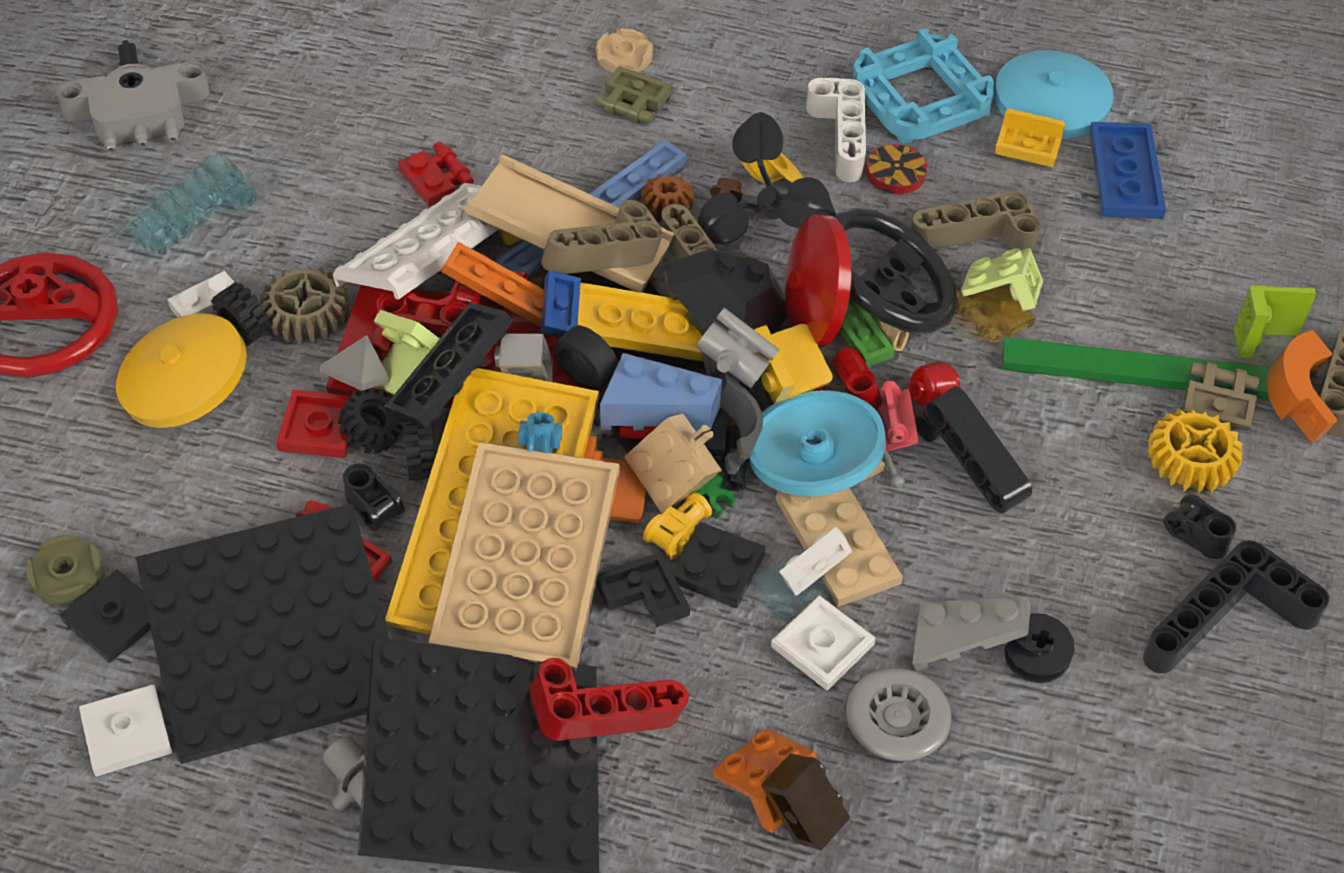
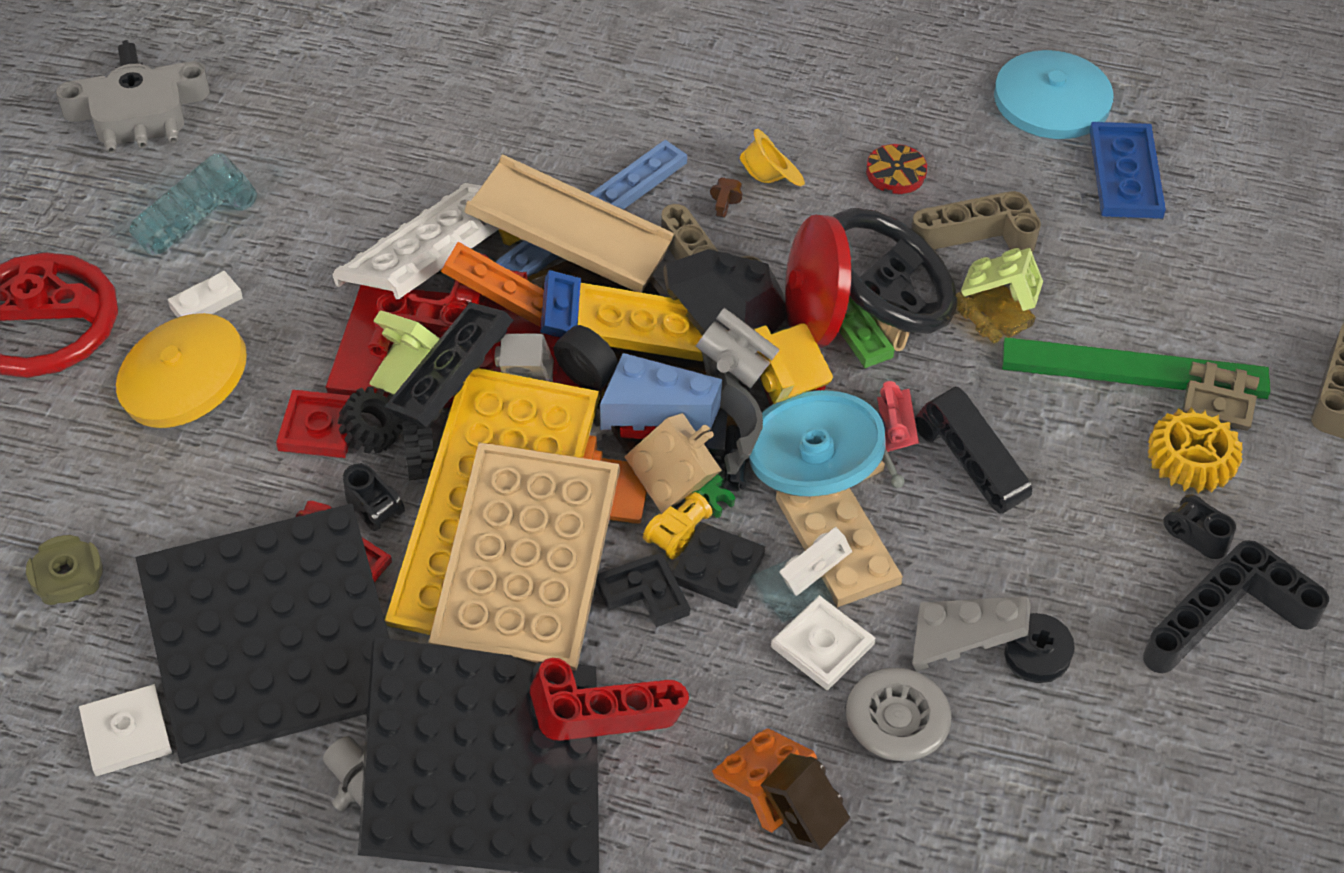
(109, 616): black plate -> none
(242, 311): black tyre -> none
(304, 305): dark tan gear -> none
(357, 366): light grey slope -> none
(426, 175): red plate -> none
(540, 433): dark azure gear -> none
(624, 49): tan tile -> none
(625, 243): dark tan beam -> none
(636, 88): olive plate -> none
(666, 191): dark orange gear -> none
(757, 141): black plant -> none
(846, 104): white beam -> none
(857, 377): red piece -> none
(908, 120): medium azure plate -> none
(931, 381): red head -> none
(1030, 137): yellow bracket -> none
(1270, 312): lime bracket -> none
(1291, 386): orange arch -> none

